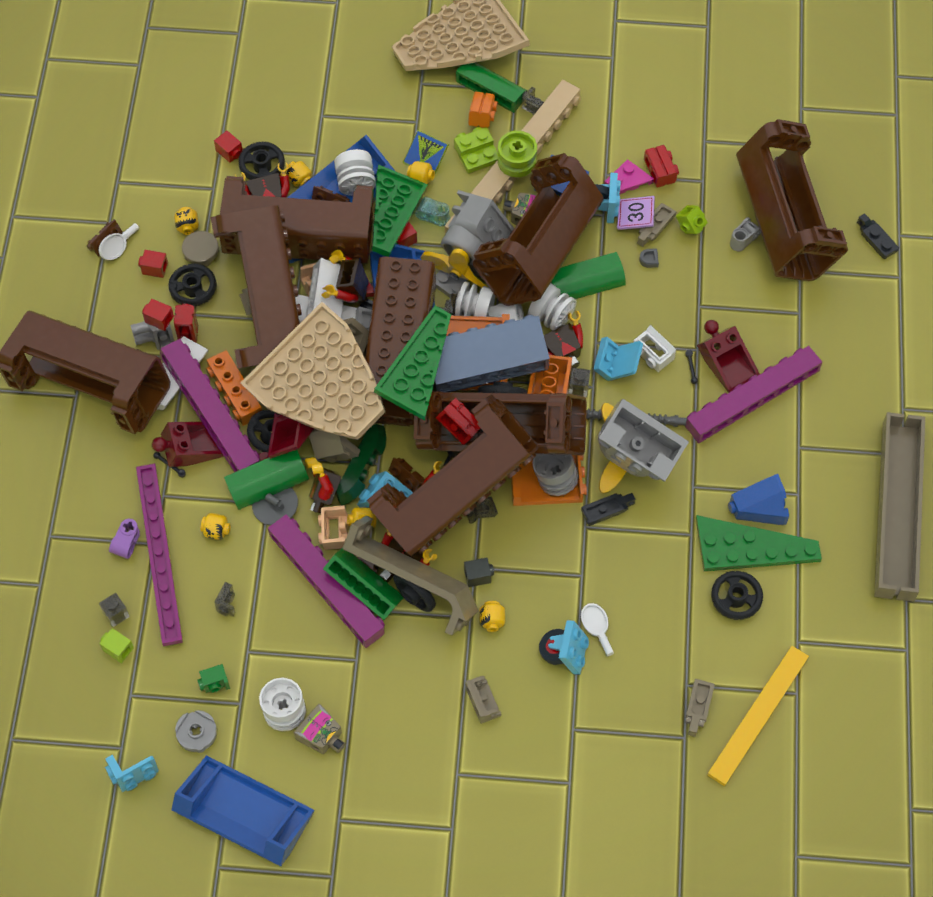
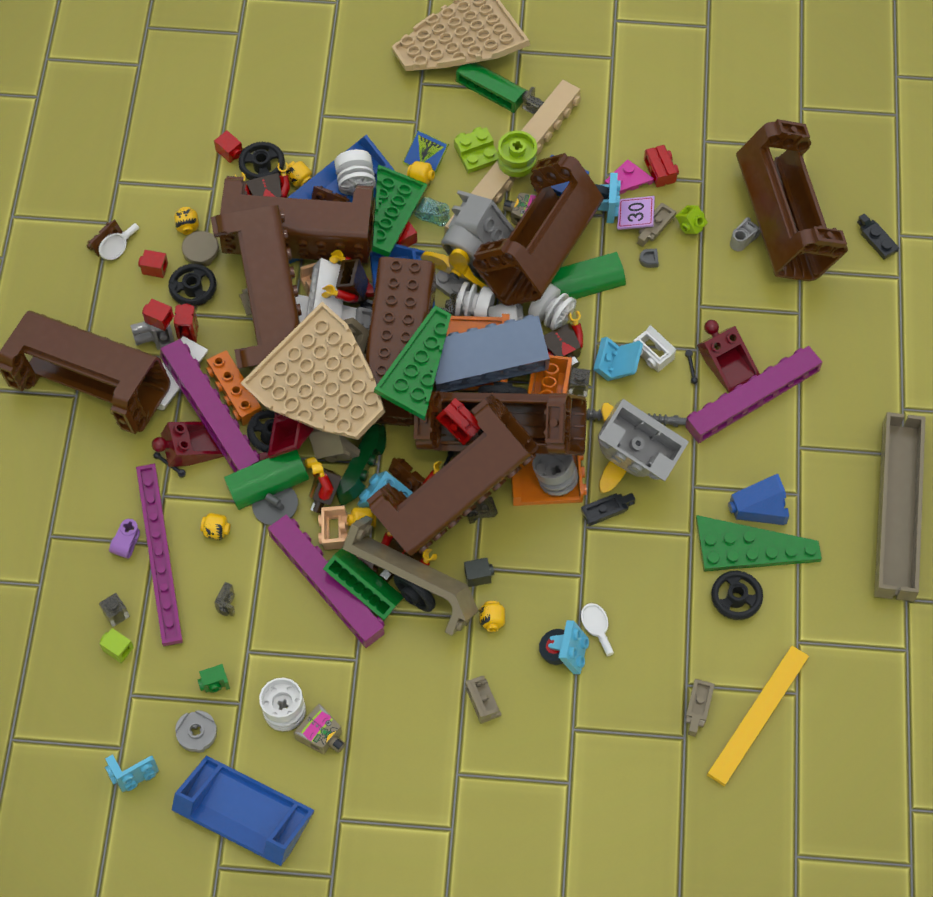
(482, 109): orange brick -> none

